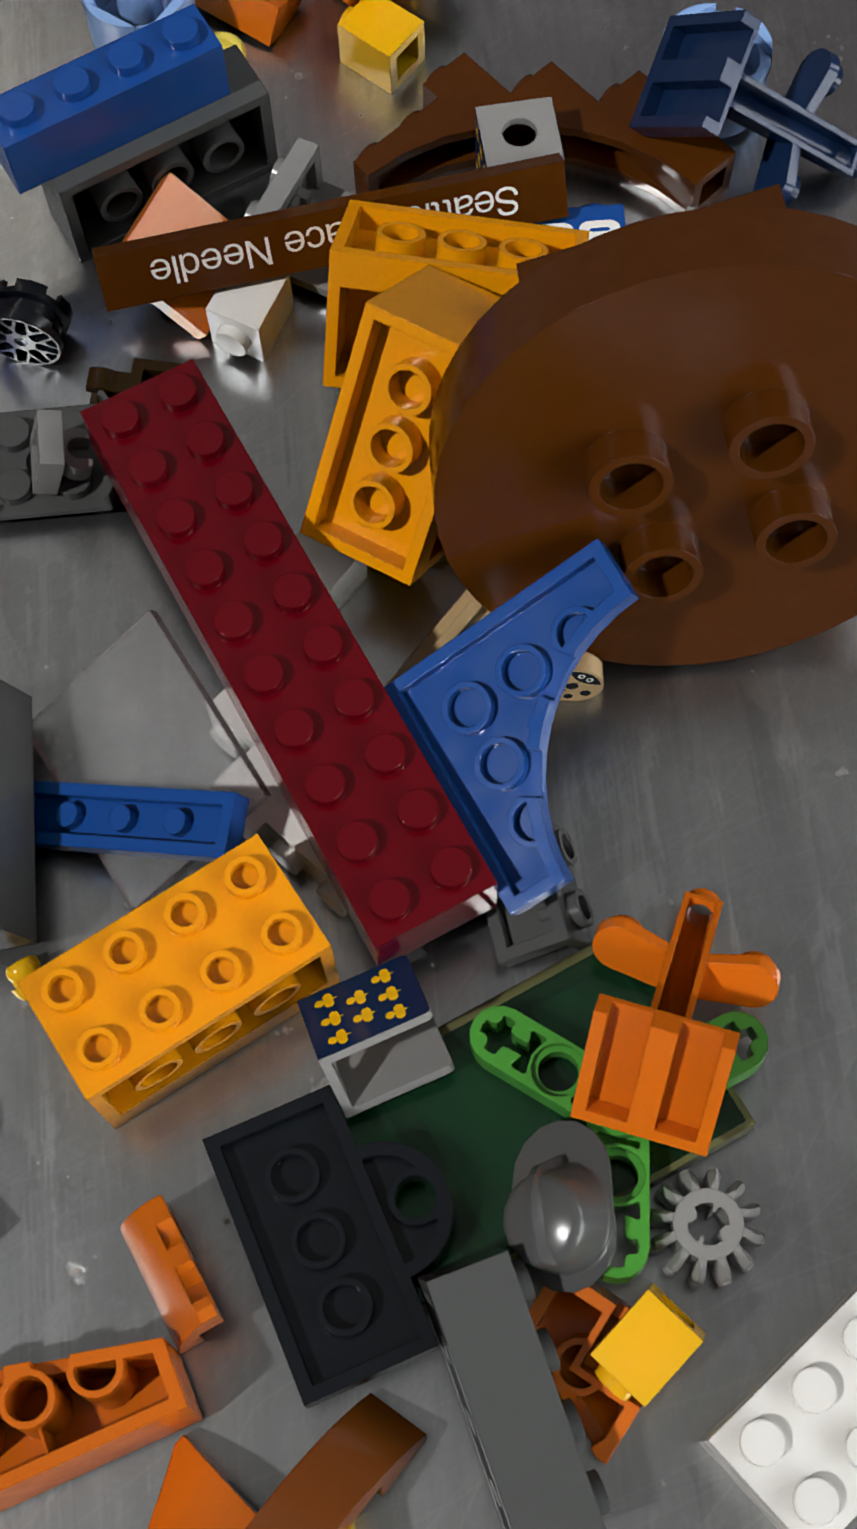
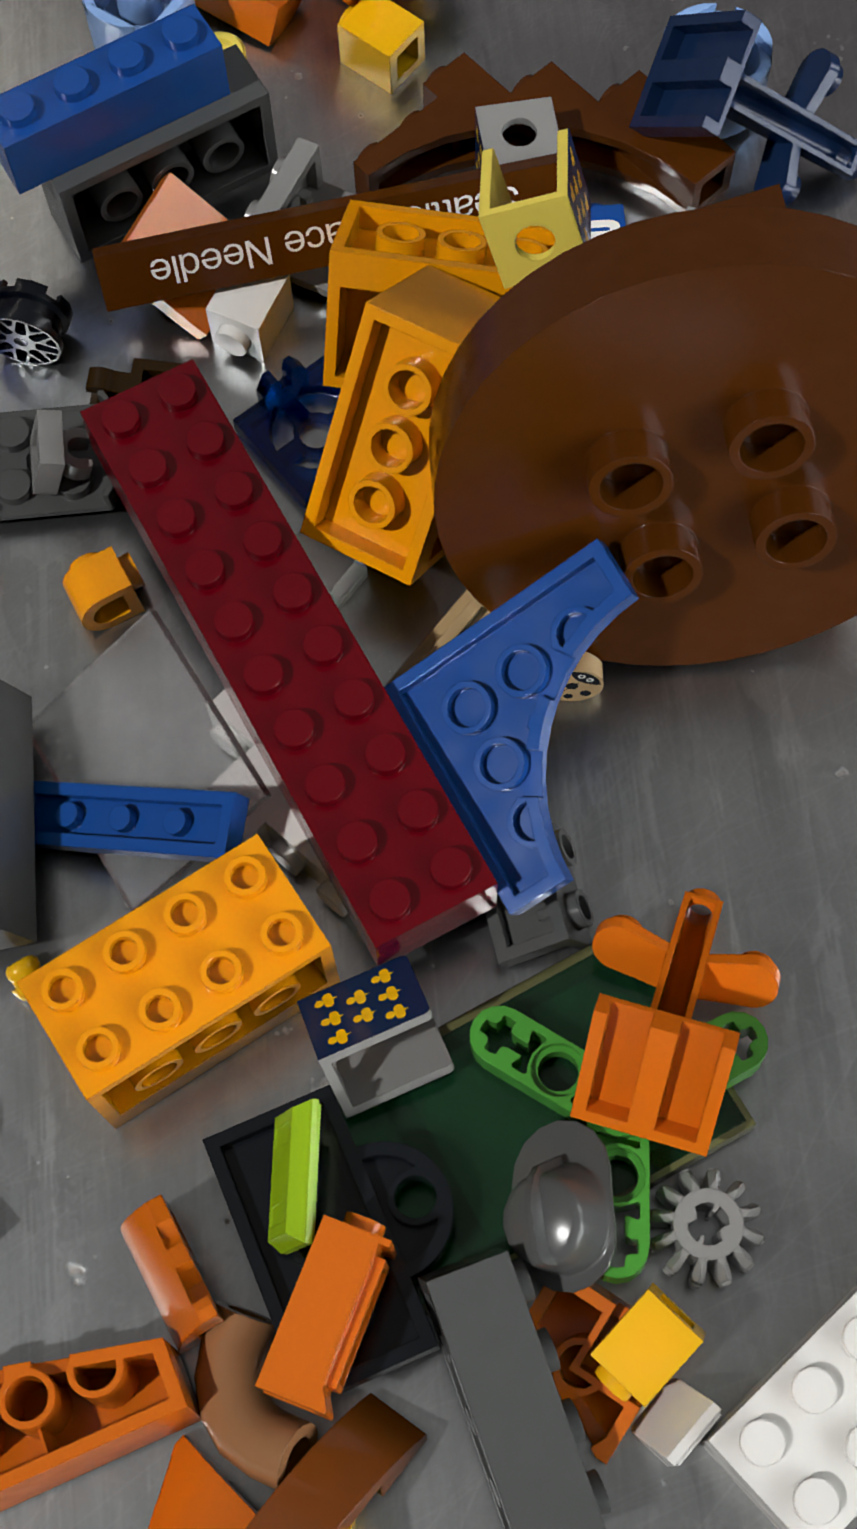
(103, 589): none -> light orange plate
(236, 1414): none -> medium nougat cylinder
(283, 396): none -> clear blue piece
(294, 1177): none -> lime tile
(327, 1313): none -> orange window
(561, 212): none -> light yellow piece
(675, 1422): none -> white slope

